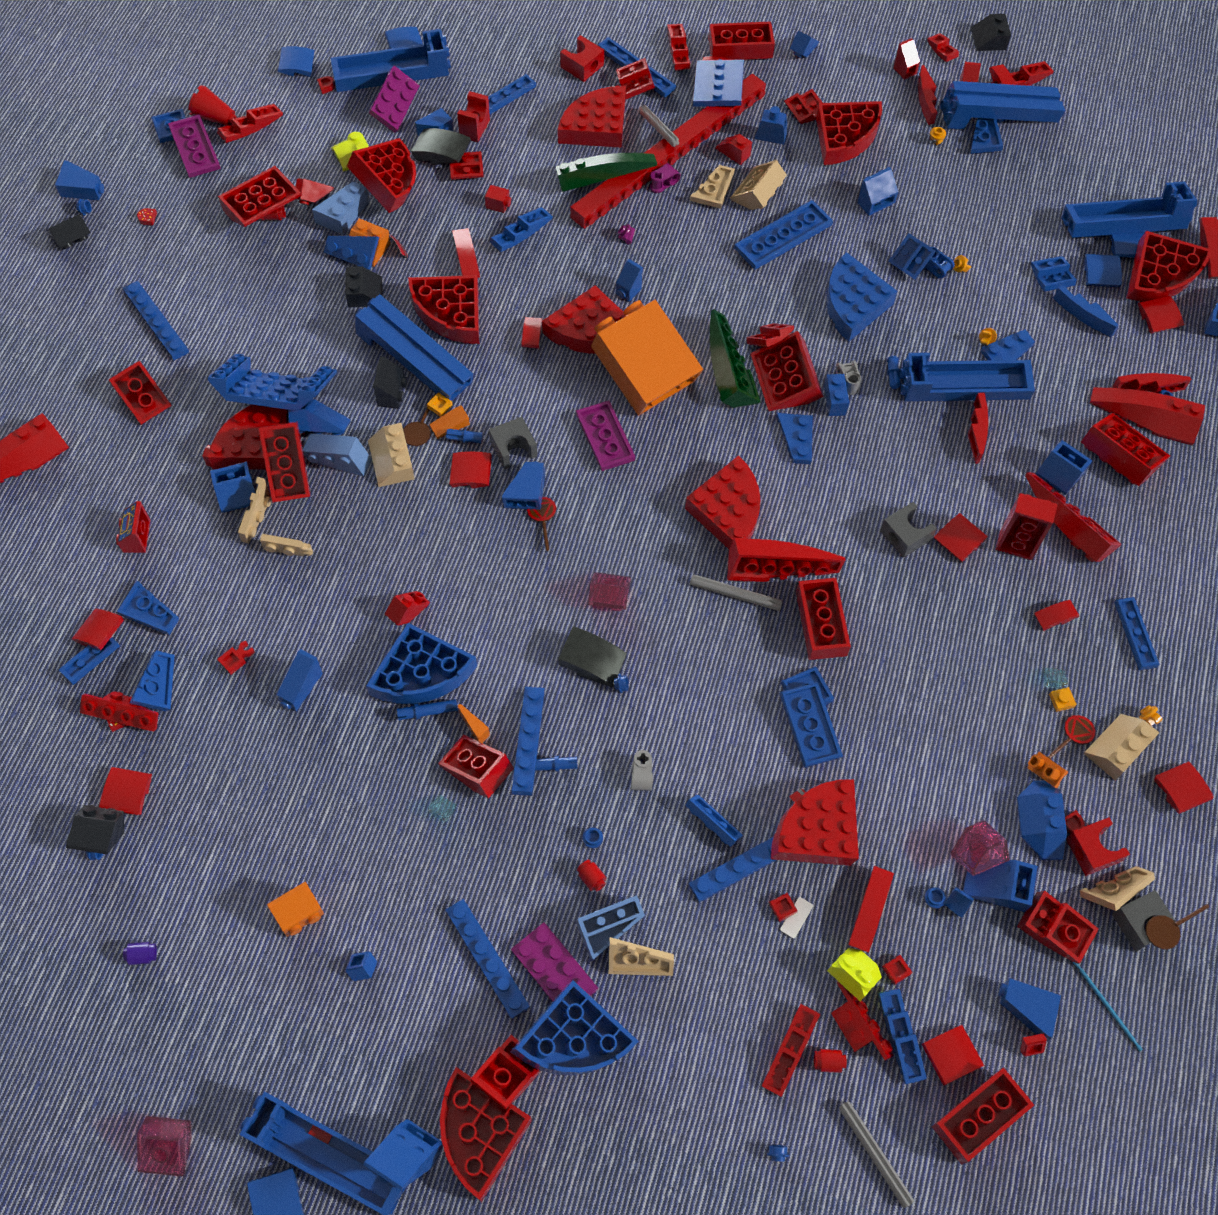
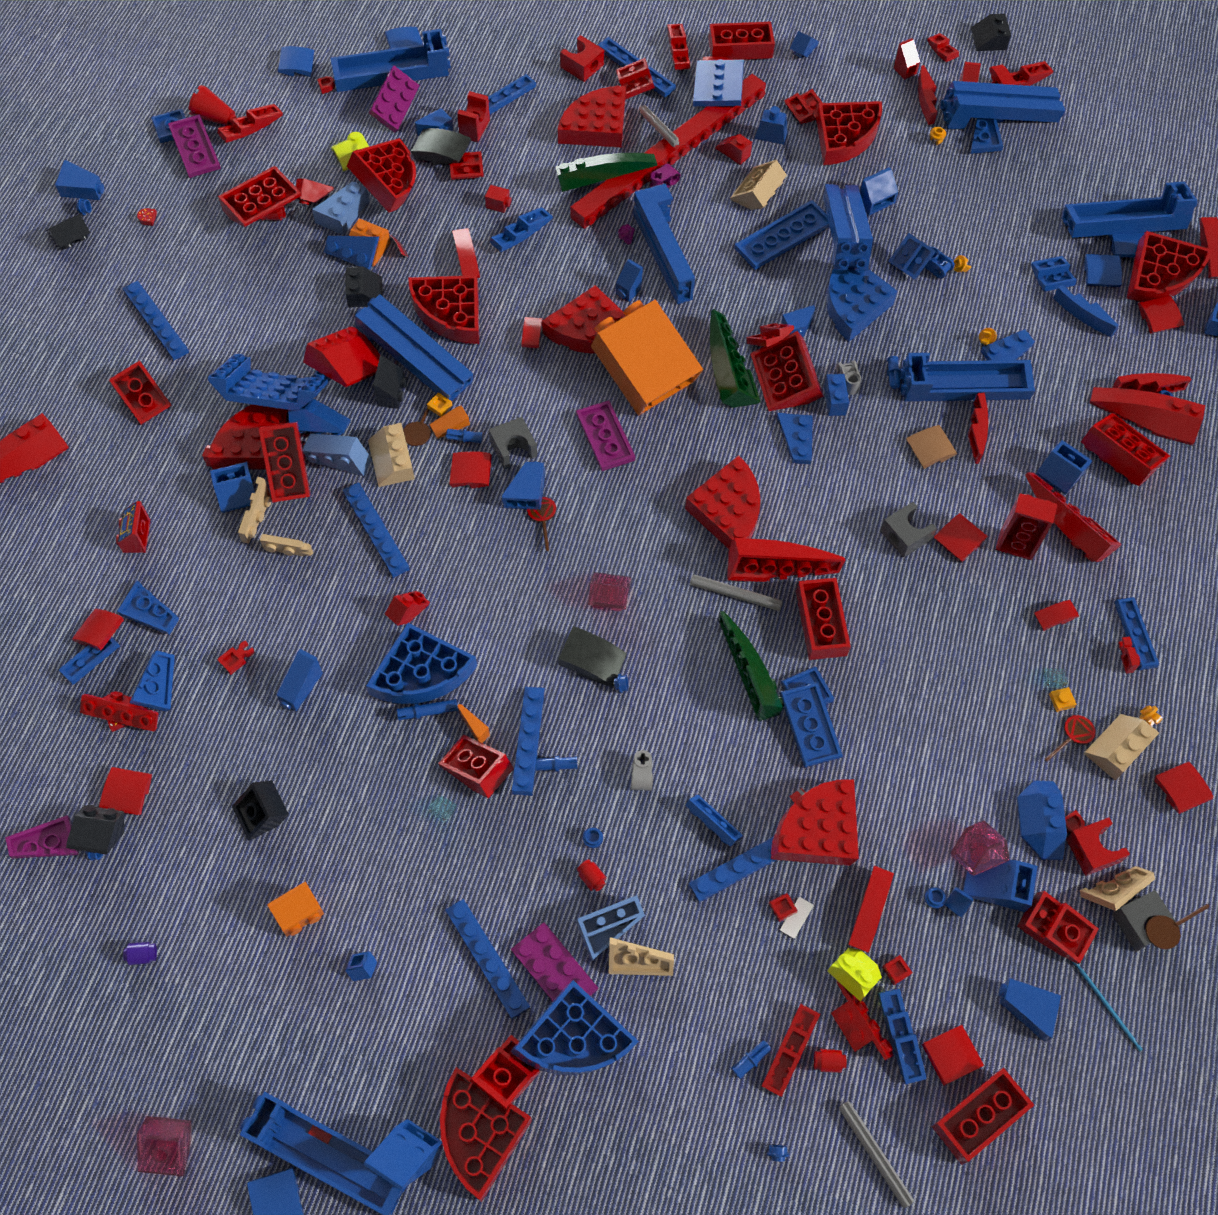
(42, 841): none -> magenta wing
(260, 809): none -> black slope
(343, 356): none -> red slope
(376, 530): none -> blue plate
(652, 218): none -> blue brick
(715, 188): tan wing -> none
(751, 1059): none -> blue axle
(753, 673): none -> dark green wedge
(800, 319): none -> blue slope
(848, 227): none -> blue brick
(931, 446): none -> medium nougat slope
(1033, 1045): red tile -> none
(1047, 769): orange hips -> none
(1129, 657): none -> red plate

